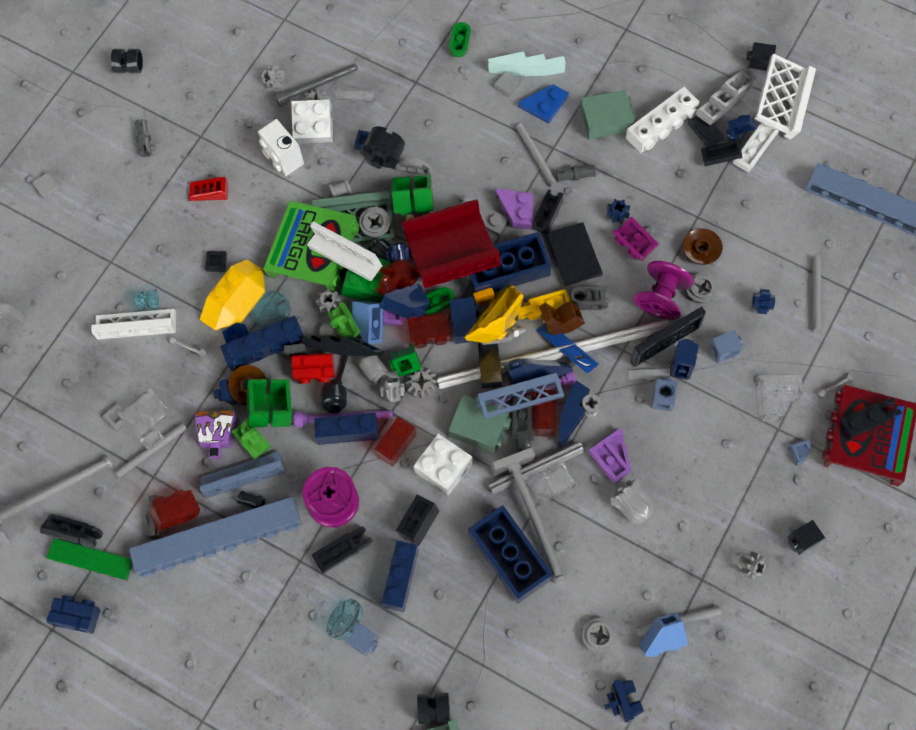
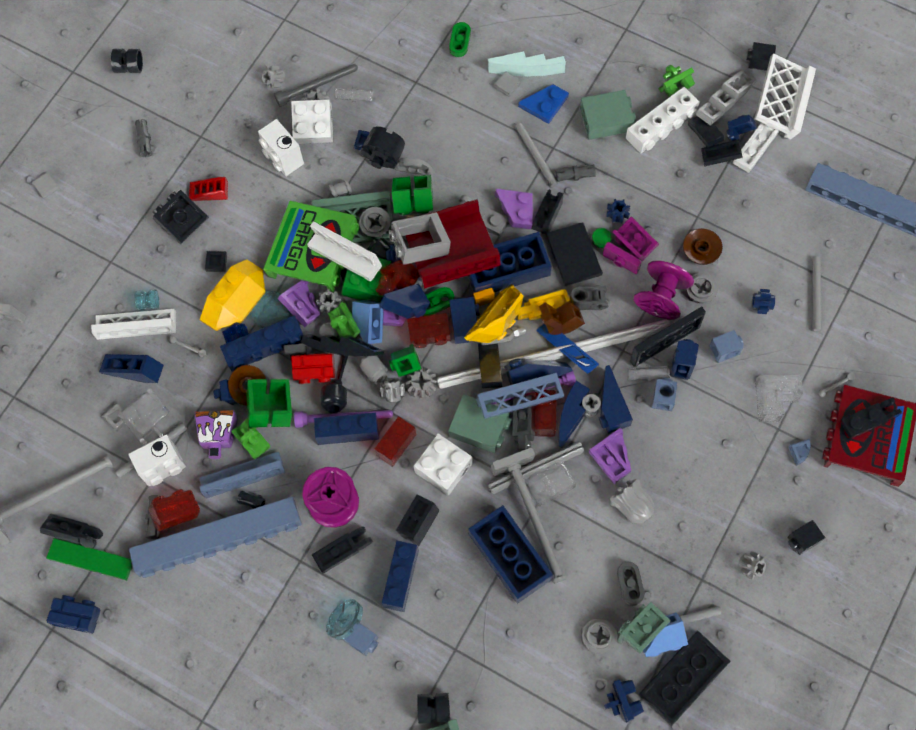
(132, 367): none -> dark blue slope
(157, 461): none -> white brick
(179, 216): none -> black plate
(300, 303): none -> medium lavender wing
(419, 224): none -> light grey window
(601, 237): none -> green tile
(613, 406): none -> dark blue slope
(622, 258): none -> magenta plate
(631, 583): none -> dark grey plate
(644, 628): none -> sand green bracket
(684, 78): none -> bright green hips
(684, 678): none -> black tile

